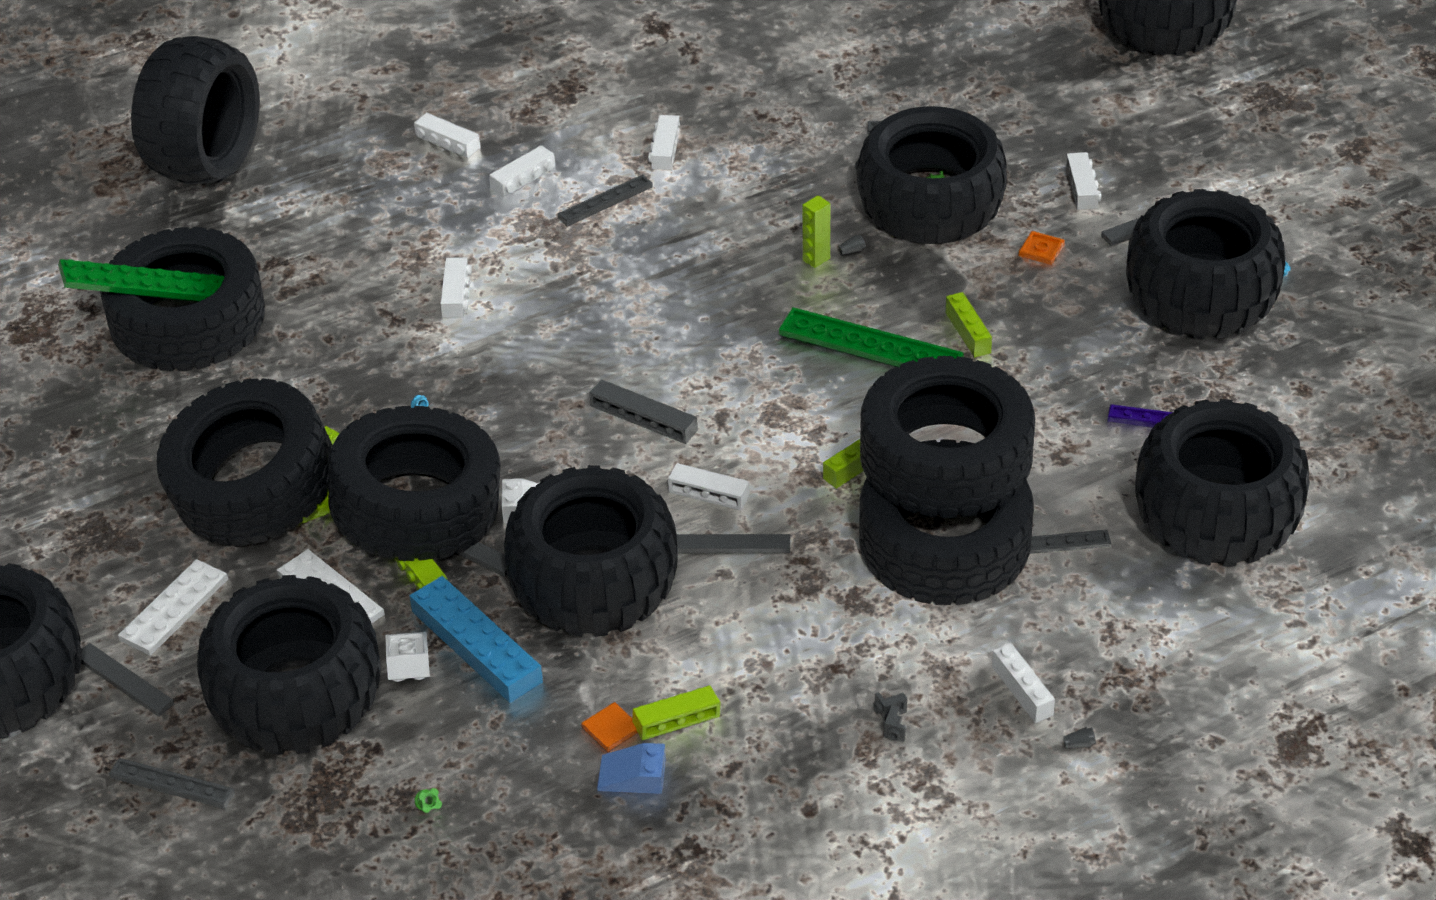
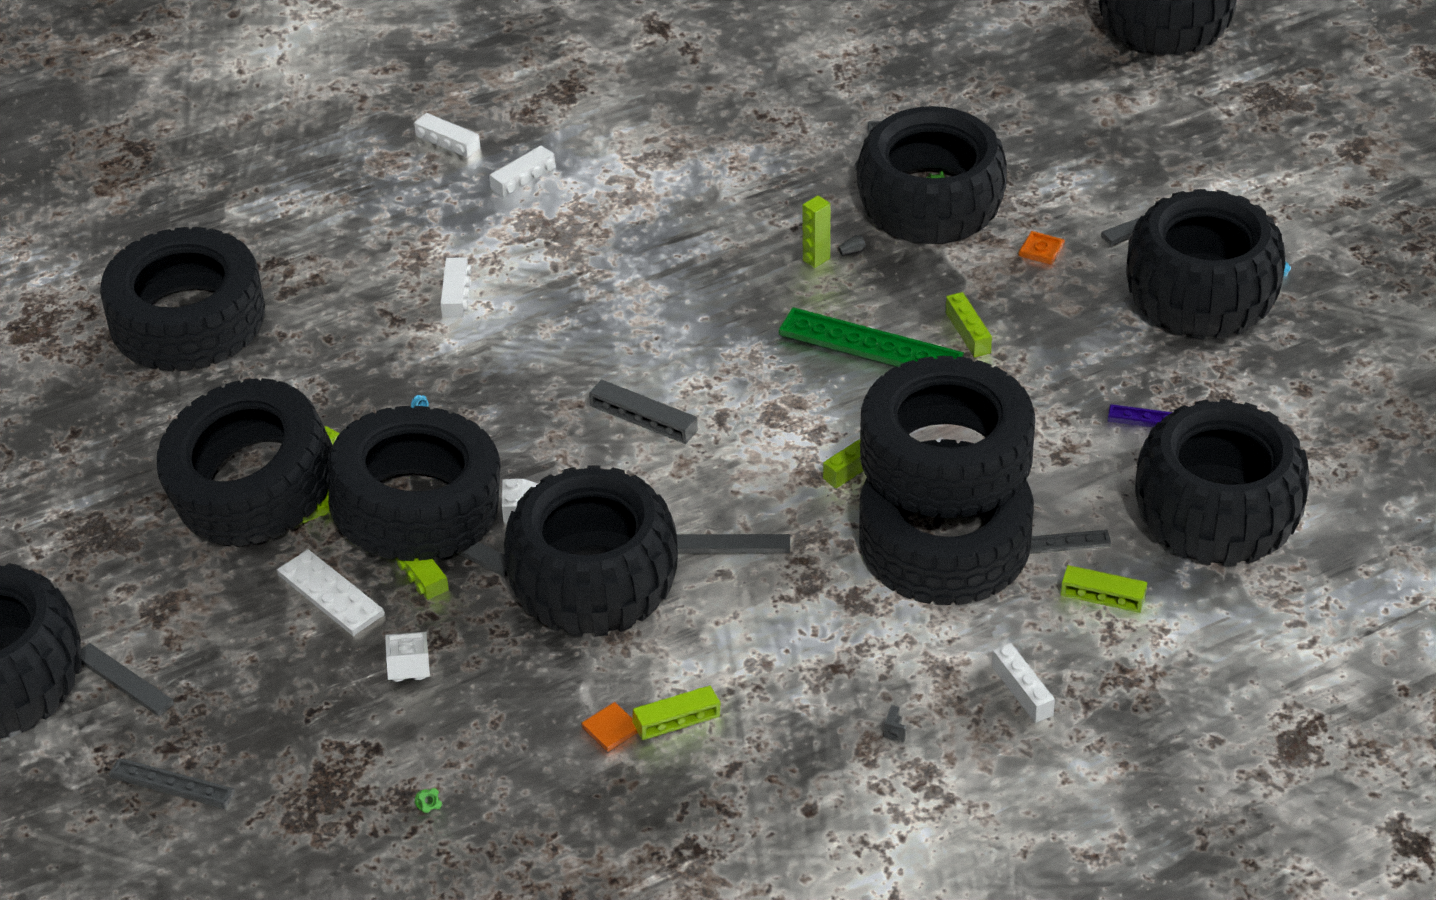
(138, 280): green plate -> none
(173, 607): white plate -> none
(195, 110): black tyre -> none
(283, 627): black tyre -> none
(476, 639): dark azure brick -> none
(605, 200): dark grey tile -> none
(634, 769): medium blue slope -> none
(664, 142): white brick -> none
(708, 486): white brick -> none
(883, 706): dark grey bracket -> none
(1080, 739): dark grey cone -> none
(1083, 180): white brick -> none
(1104, 588): none -> lime brick

